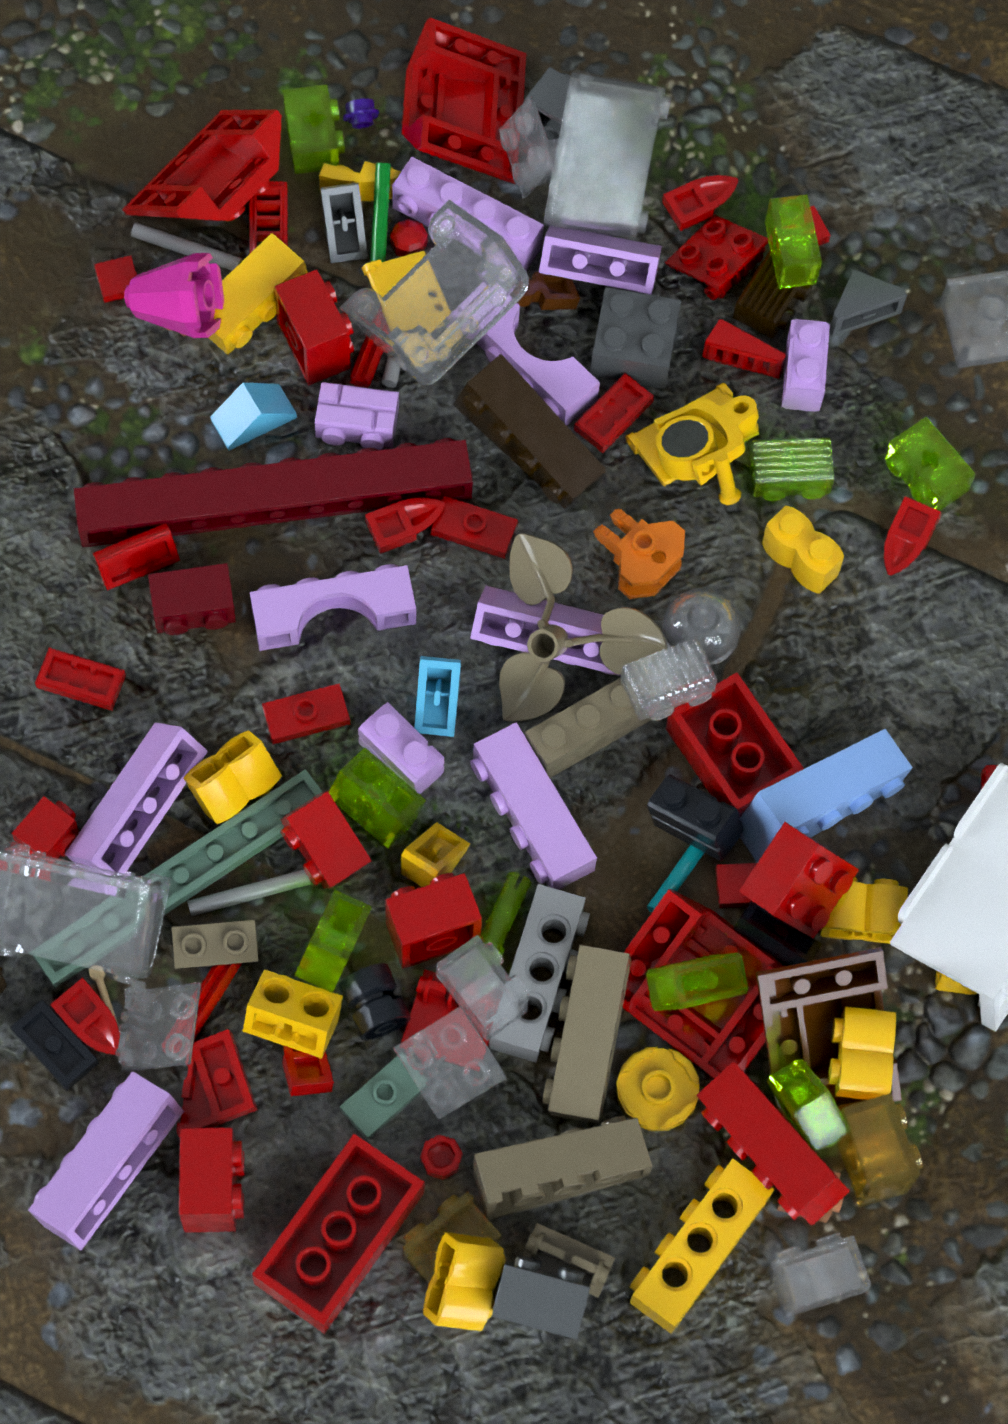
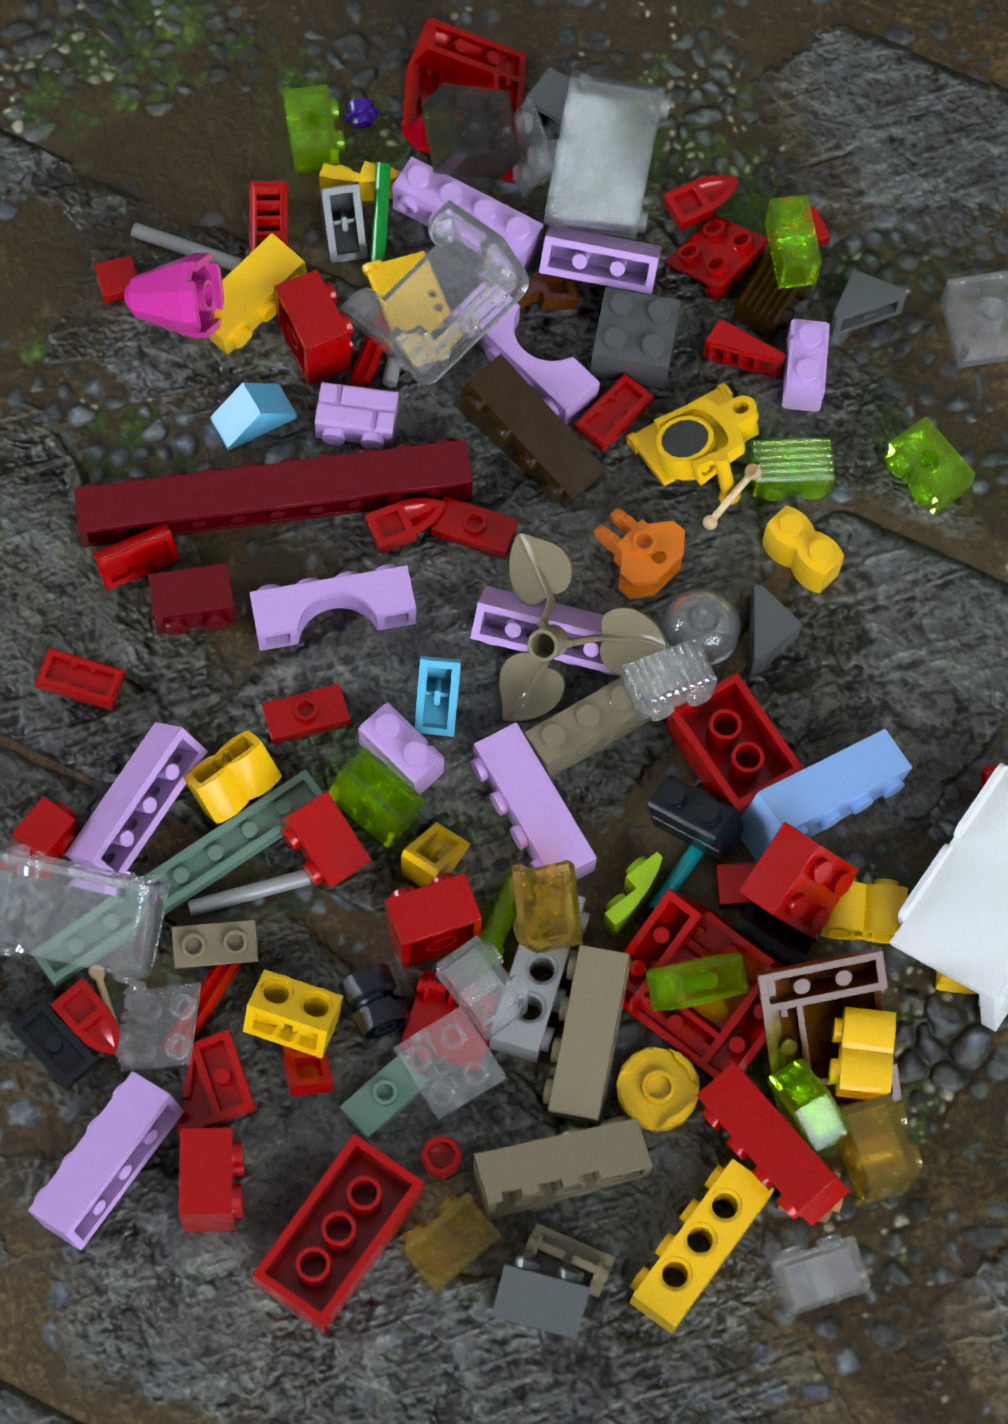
(216, 169): red slope -> none
(333, 941): clear neon green brick -> none
(408, 237): red tile -> none
(464, 1281): yellow brick -> none
(470, 131): none -> clear smoke brick
(546, 906): none -> clear yellow bracket
(638, 886): none -> lime slope
(752, 472): none -> tan hinge
(771, 628): none -> dark grey slope
(909, 534): red plate -> none

